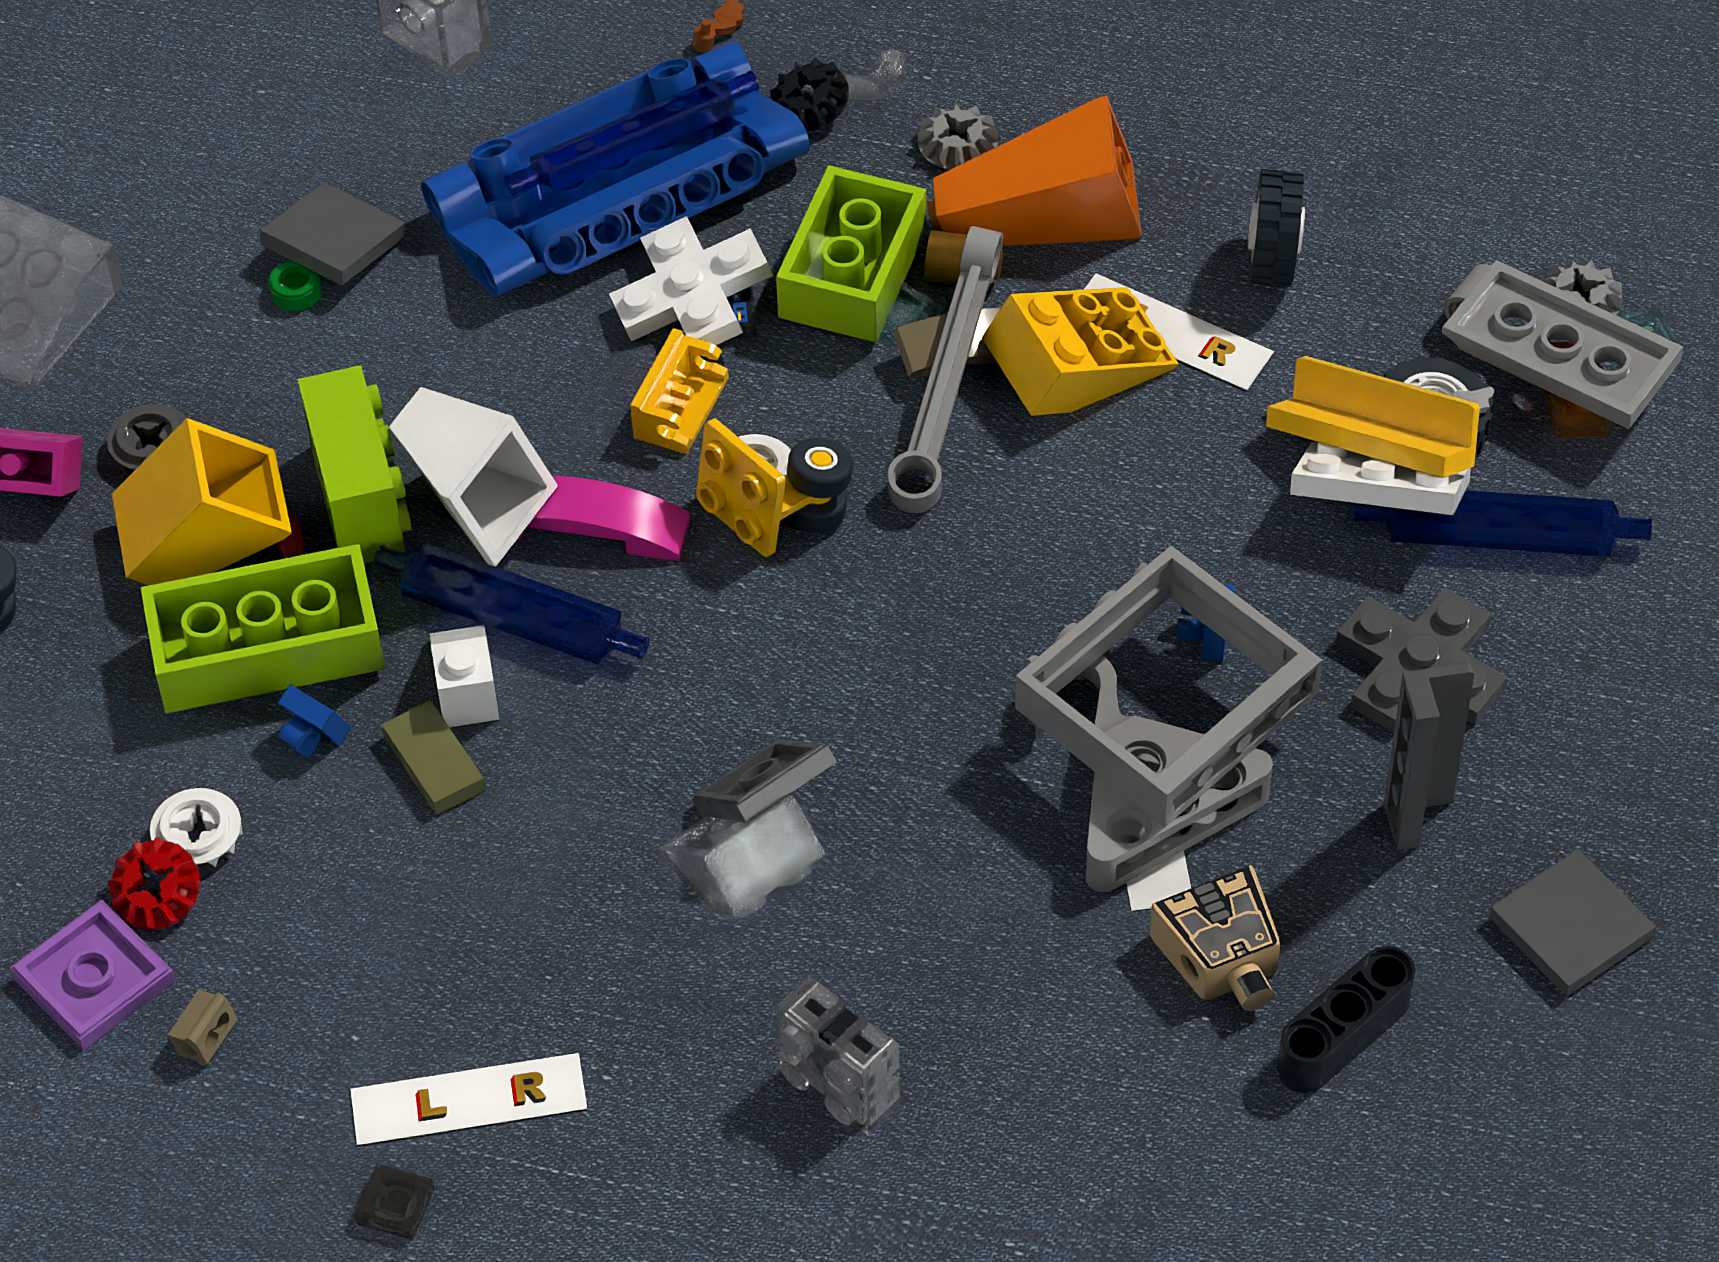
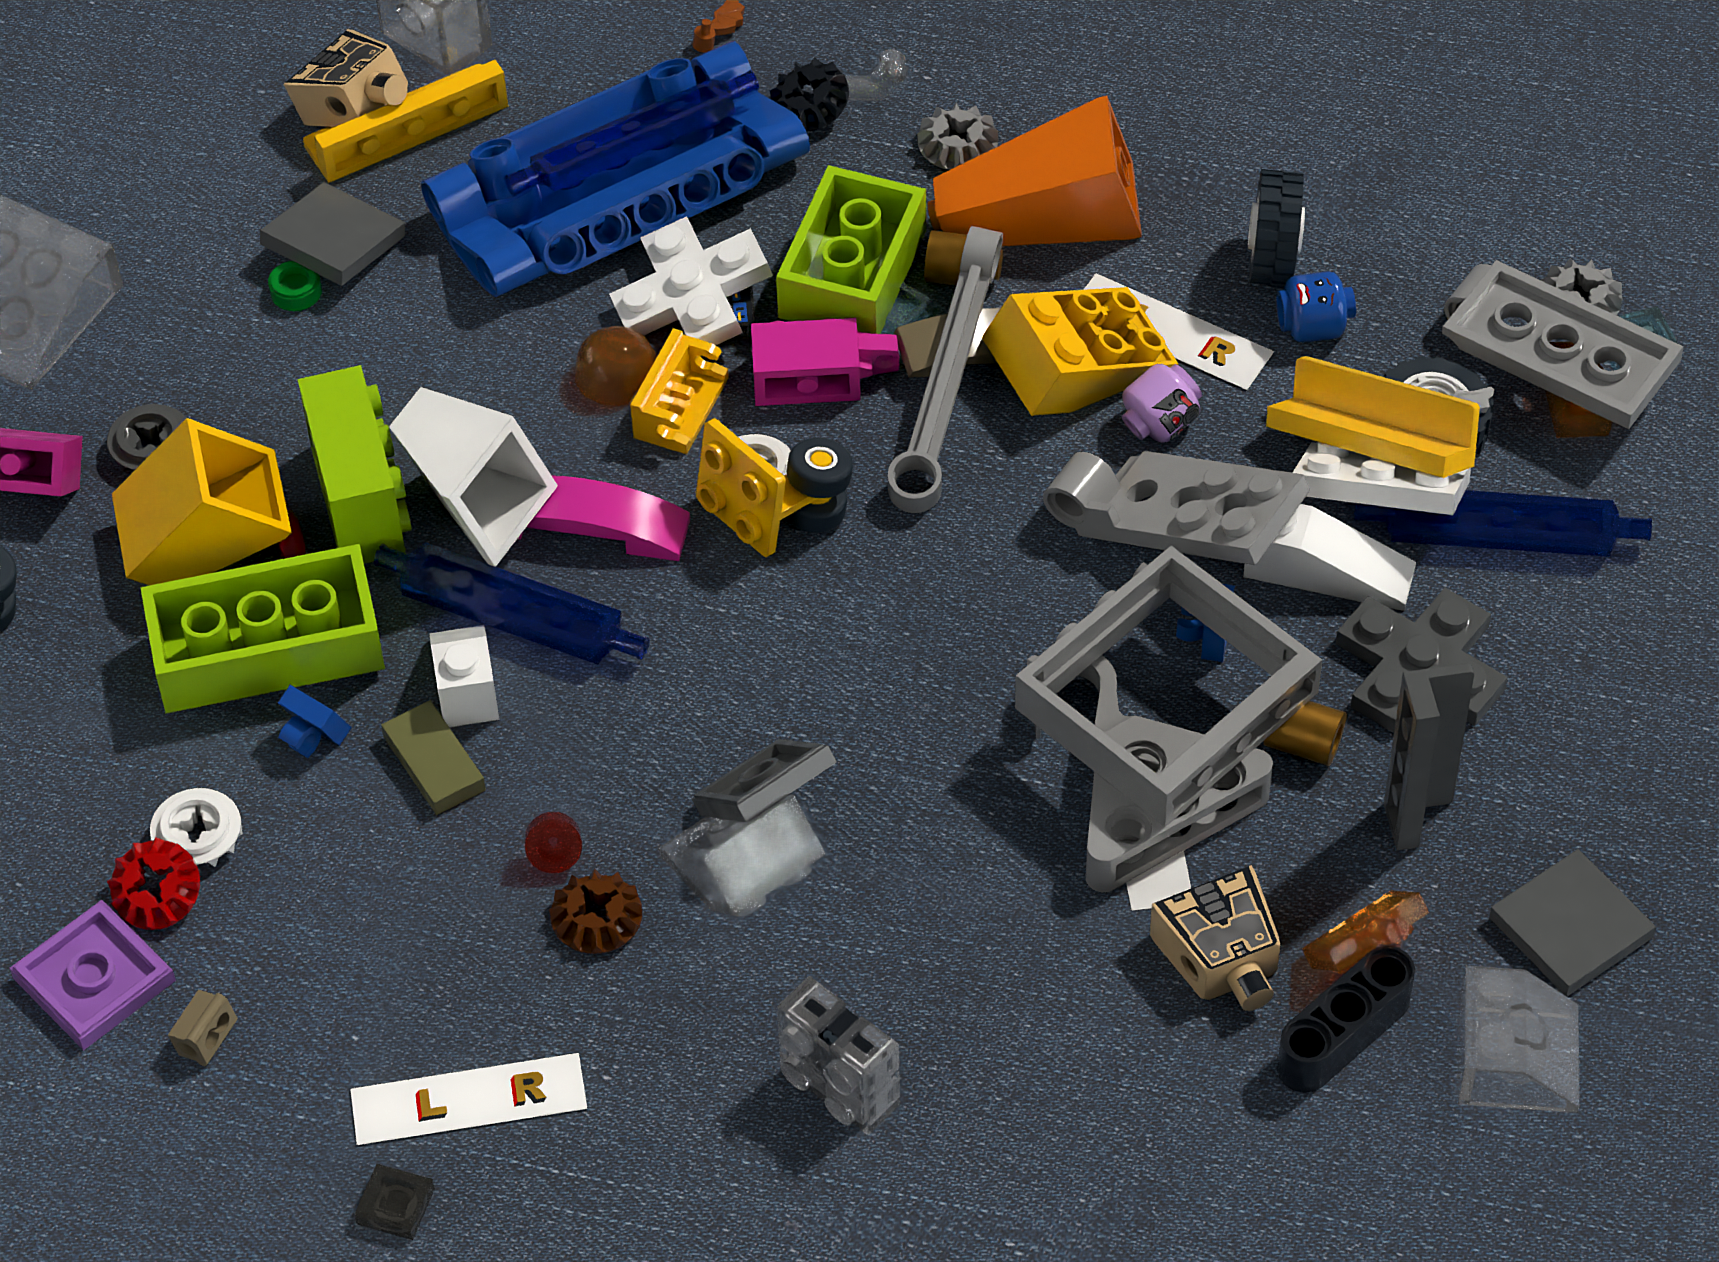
(347, 81): none -> tan torso
(419, 118): none -> yellow panel
(553, 842): none -> clear red tile
(588, 932): none -> reddish brown gear
(613, 365): none -> clear orange hair
(817, 360): none -> dark pink hinge
(1161, 403): none -> lavender head
(1194, 504): none -> light grey hinge
(1310, 733): none -> pearl gold brick
(1315, 306): none -> blue head
(1334, 560): none -> white slope
(1381, 922): none -> clear orange plate
(1516, 1042): none -> clear slope

